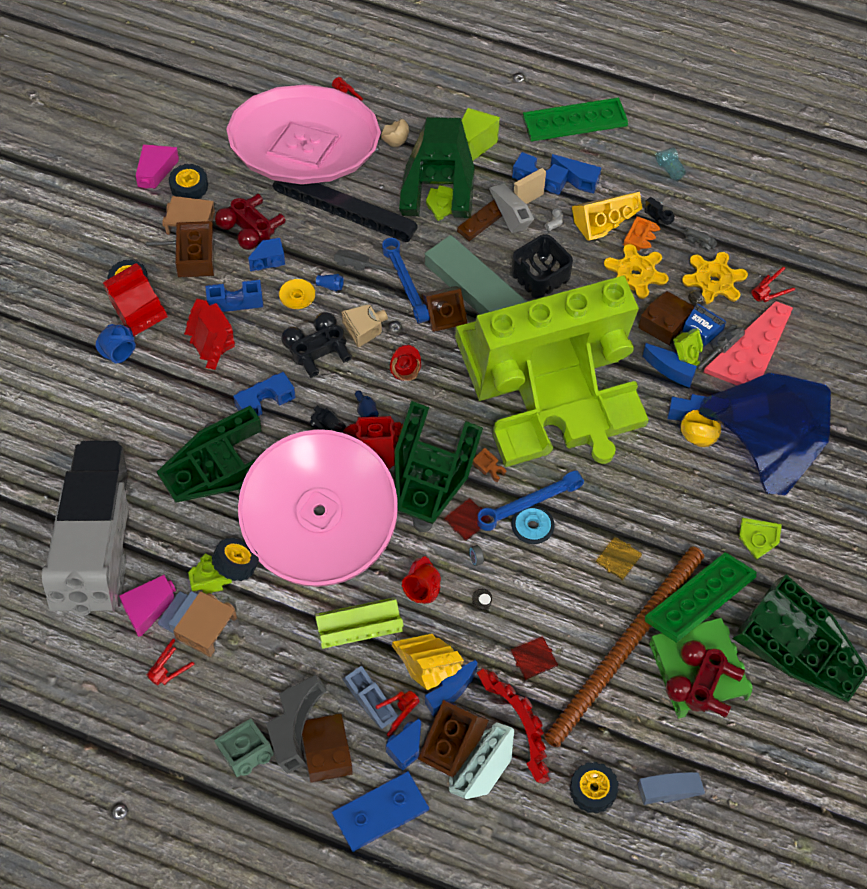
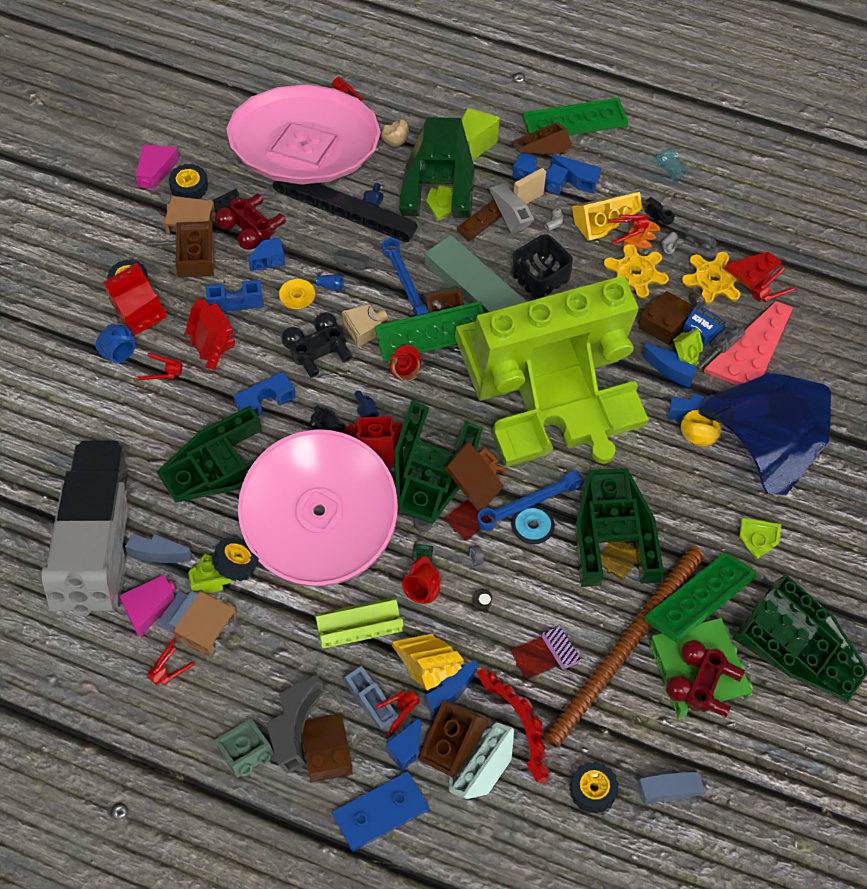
(157, 550): none -> sand blue slope
(173, 368): none -> red plant
(225, 200): none -> black tile
(374, 197): none -> dark blue piece
(421, 550): none -> clear green plate
(426, 331): none -> green plate
(473, 476): none -> reddish brown tile
(547, 140): none -> reddish brown slope
(561, 647): none -> lavender tile
(615, 512): none -> dark green wedge
(639, 222): none -> red plant
(667, 243): none -> light grey arm
(754, 269): none -> red wing

